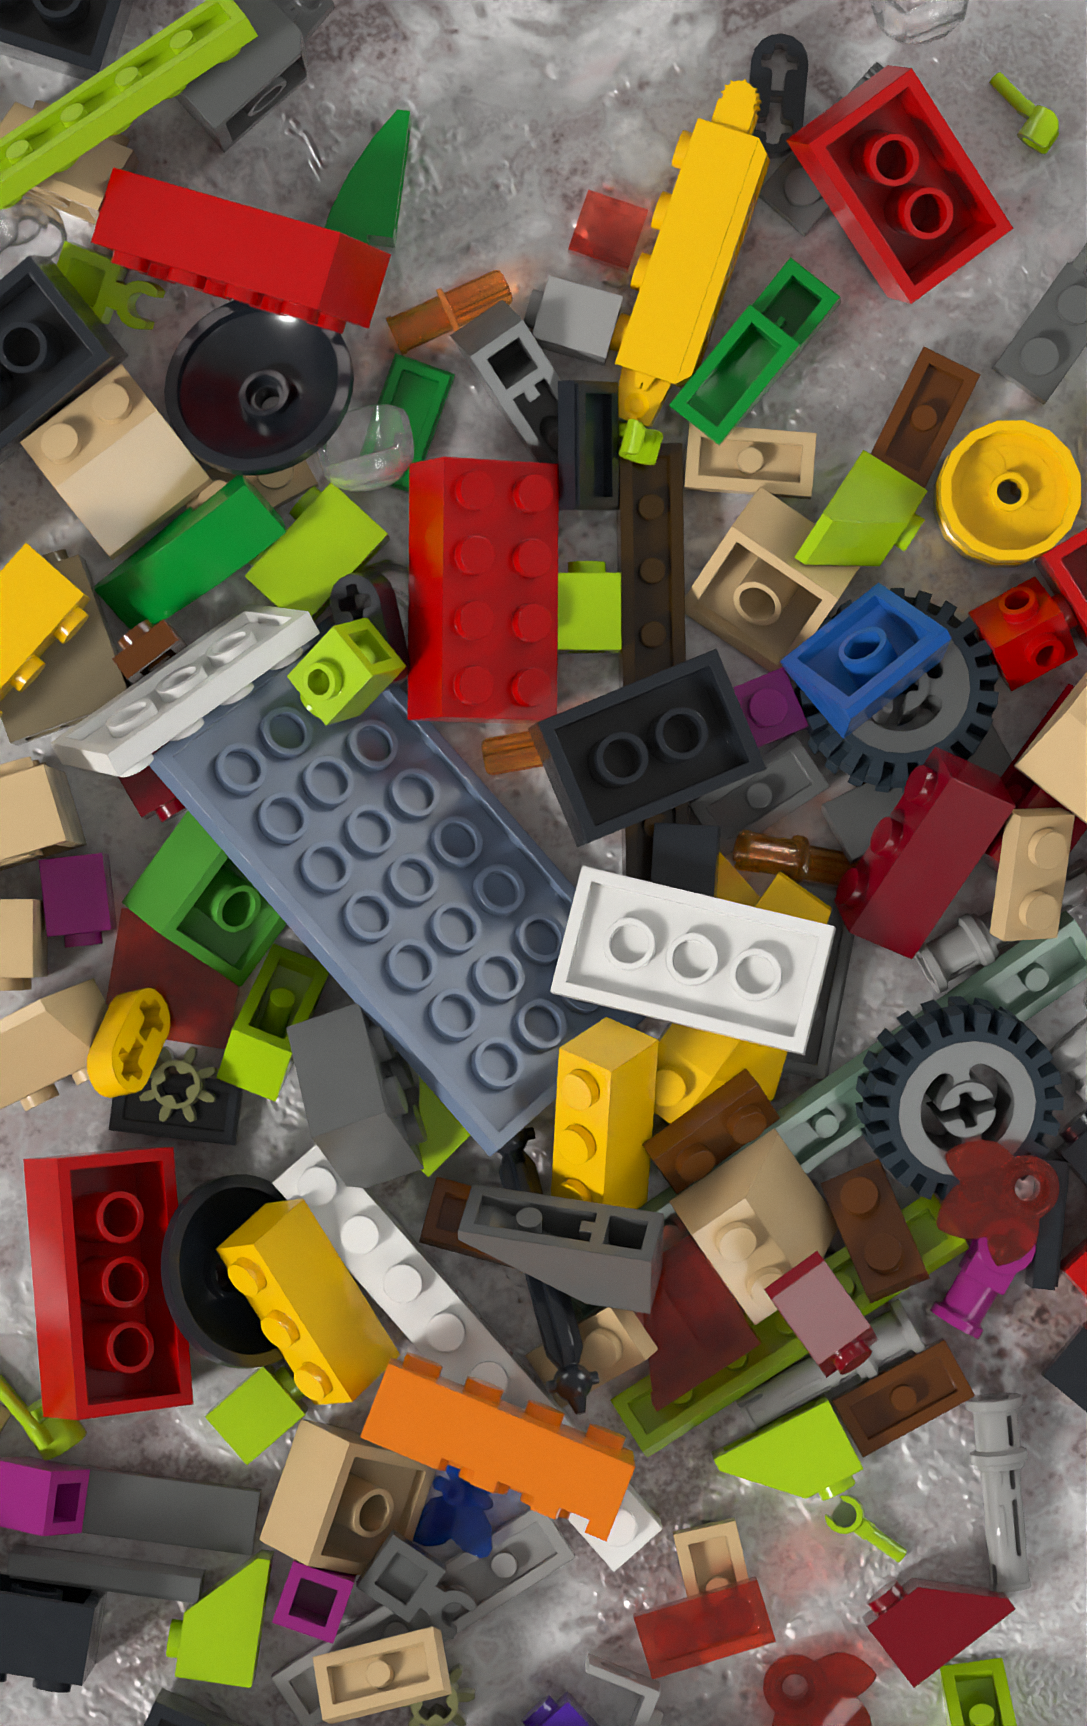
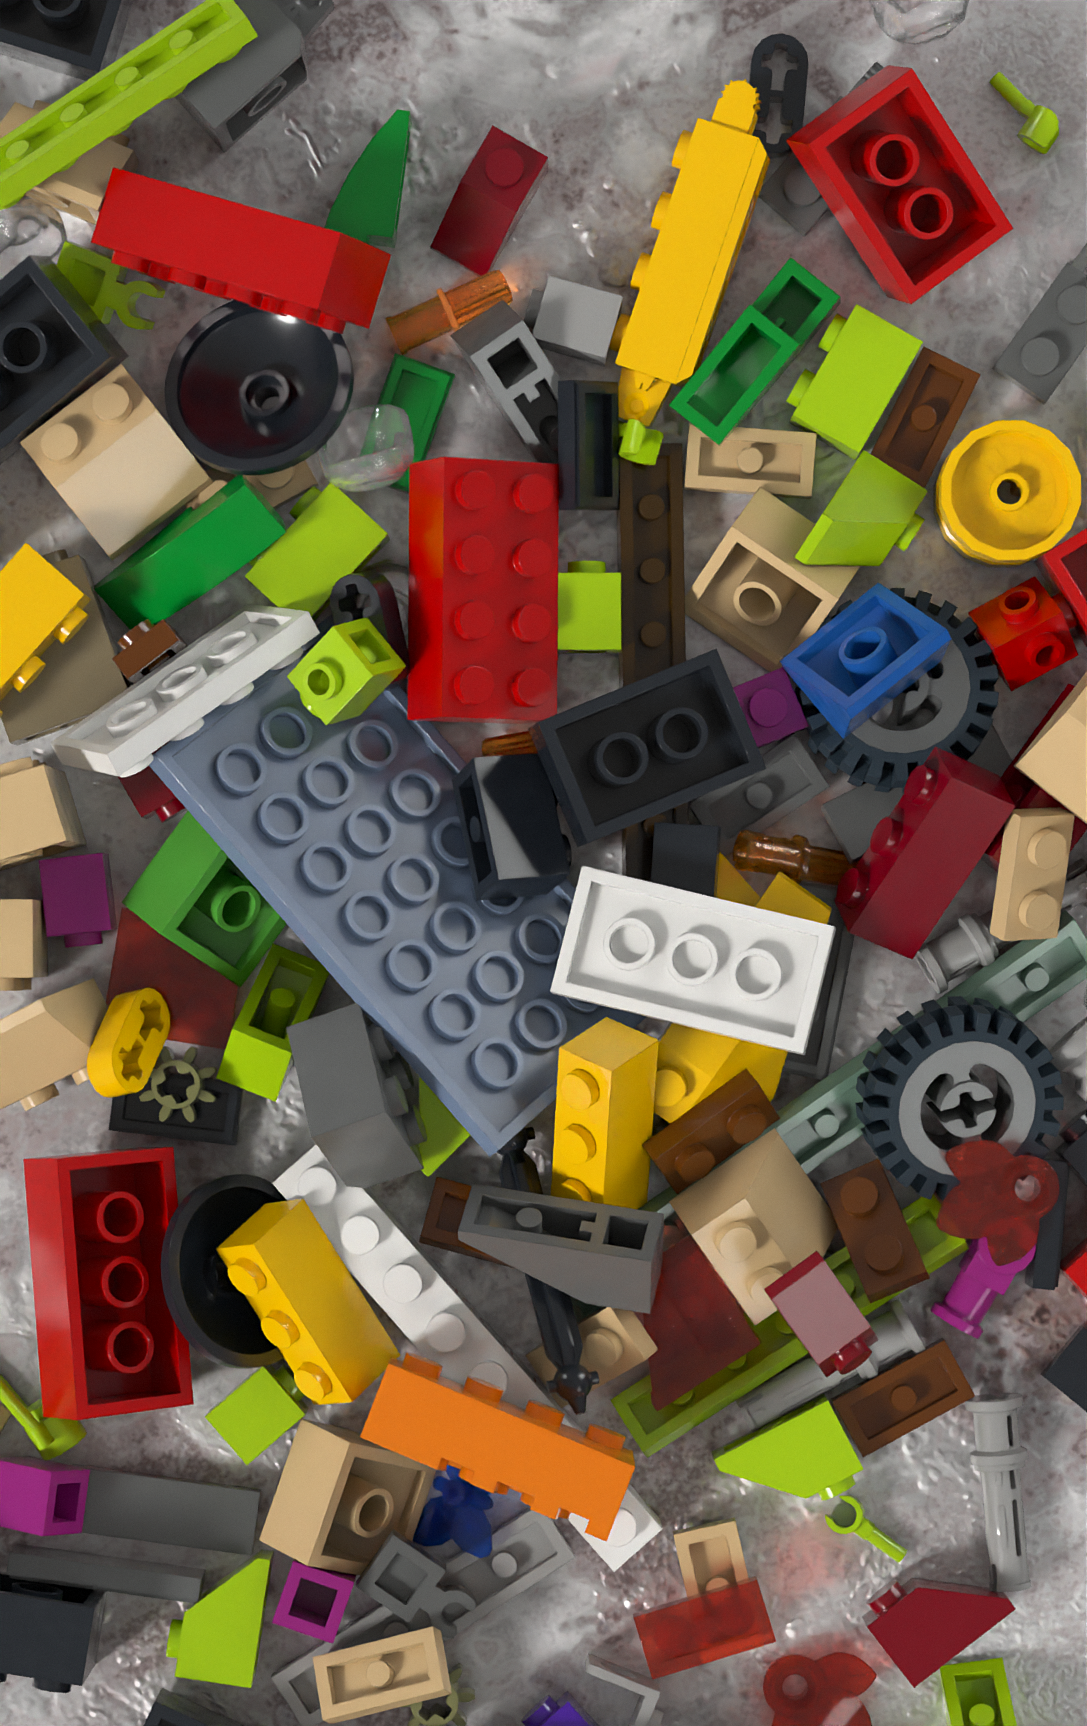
(489, 202): none -> dark red slope
(511, 827): none -> black brick
(608, 231): clear red tile -> none
(854, 381): none -> lime brick

